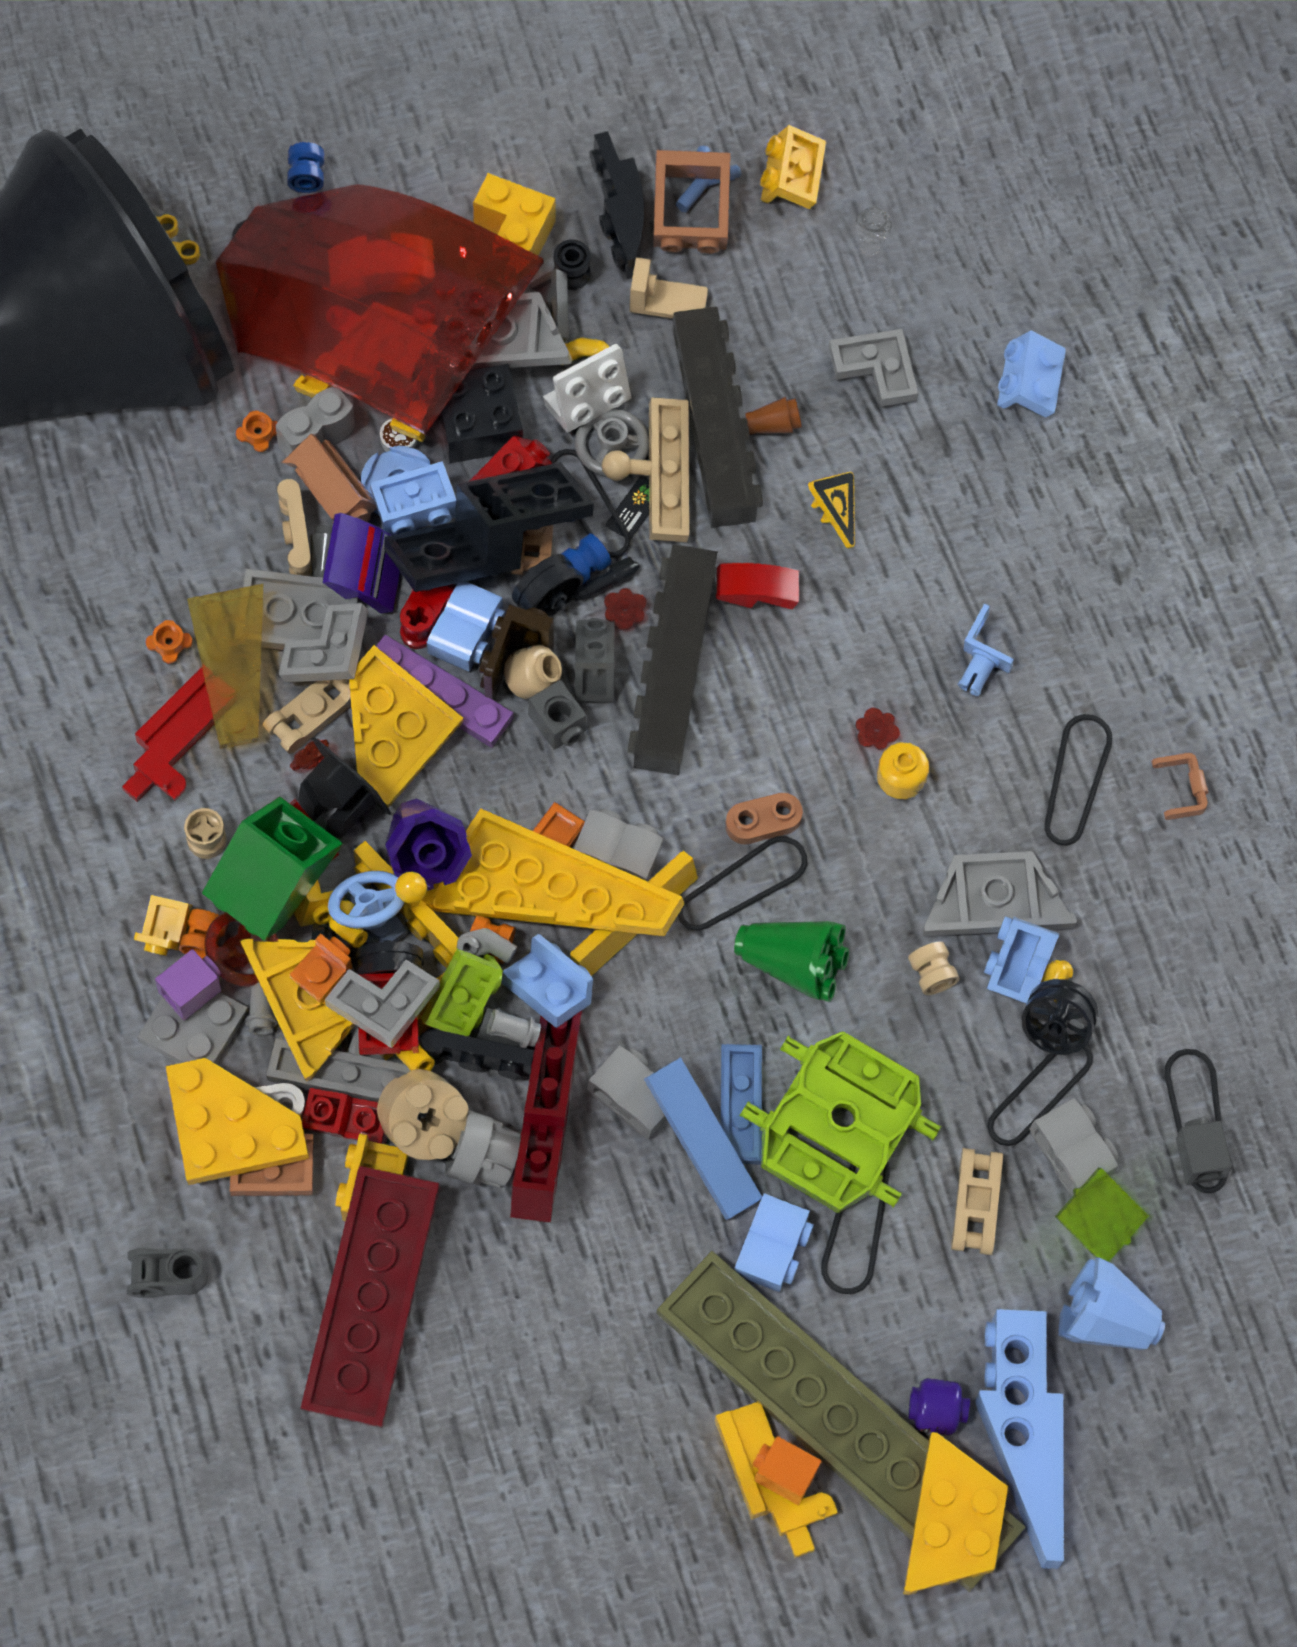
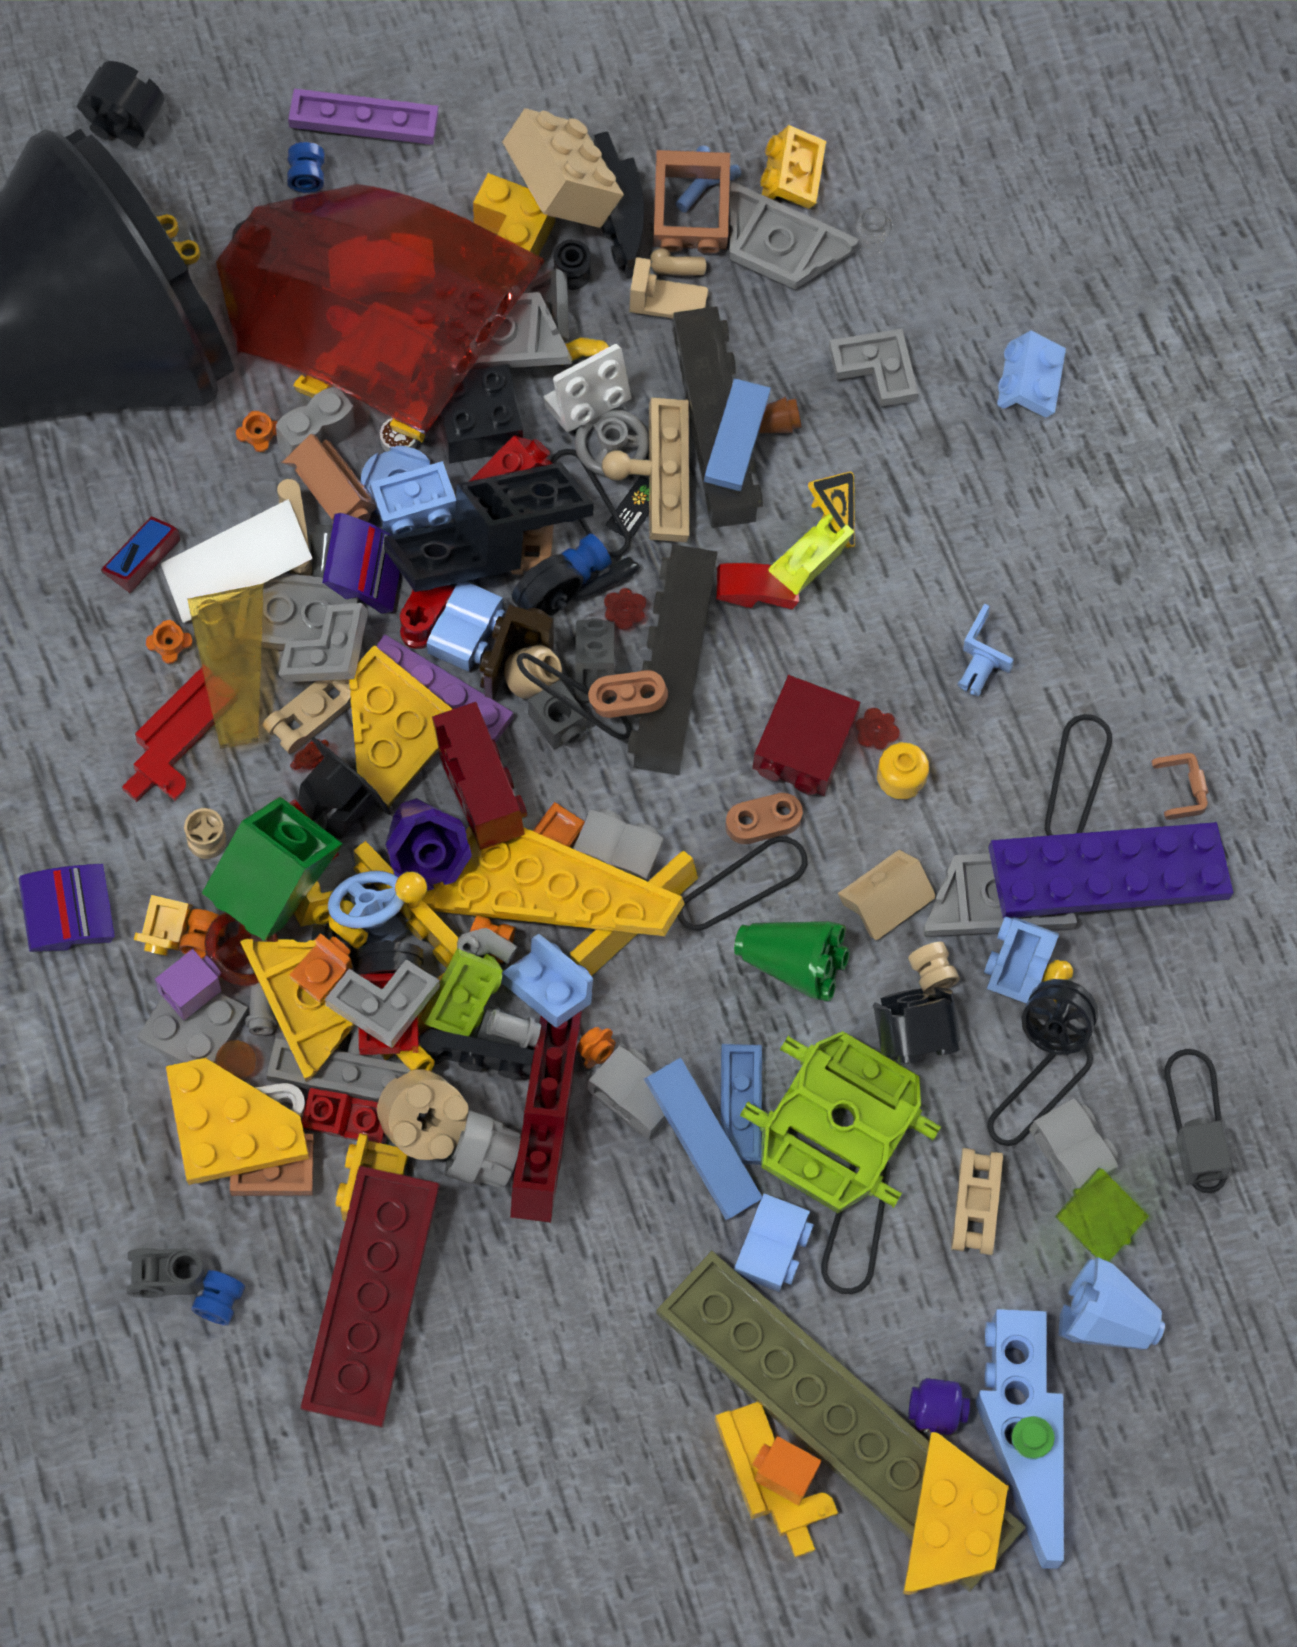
(66, 907): none -> dark purple slope
(120, 103): none -> black brick
(141, 553): none -> slope
(218, 1297): none -> blue wheel
(236, 1058): none -> clear orange plate
(238, 557): none -> white sticker
(363, 116): none -> medium lavender plate
(478, 777): none -> dark red wedge
(520, 657): none -> black piece
(562, 168): none -> tan brick
(596, 1046): none -> orange plate
(629, 690): none -> nougat plate
(666, 264): none -> tan arm
(737, 434): none -> medium blue tile
(782, 240): none -> light grey wing
(805, 736): none -> dark red brick
(810, 555): none -> neon yellow hinge
(889, 893): none -> tan panel
(917, 1024): none -> black brick
(1033, 1437): none -> bright green plate
(1110, 870): none -> dark purple plate

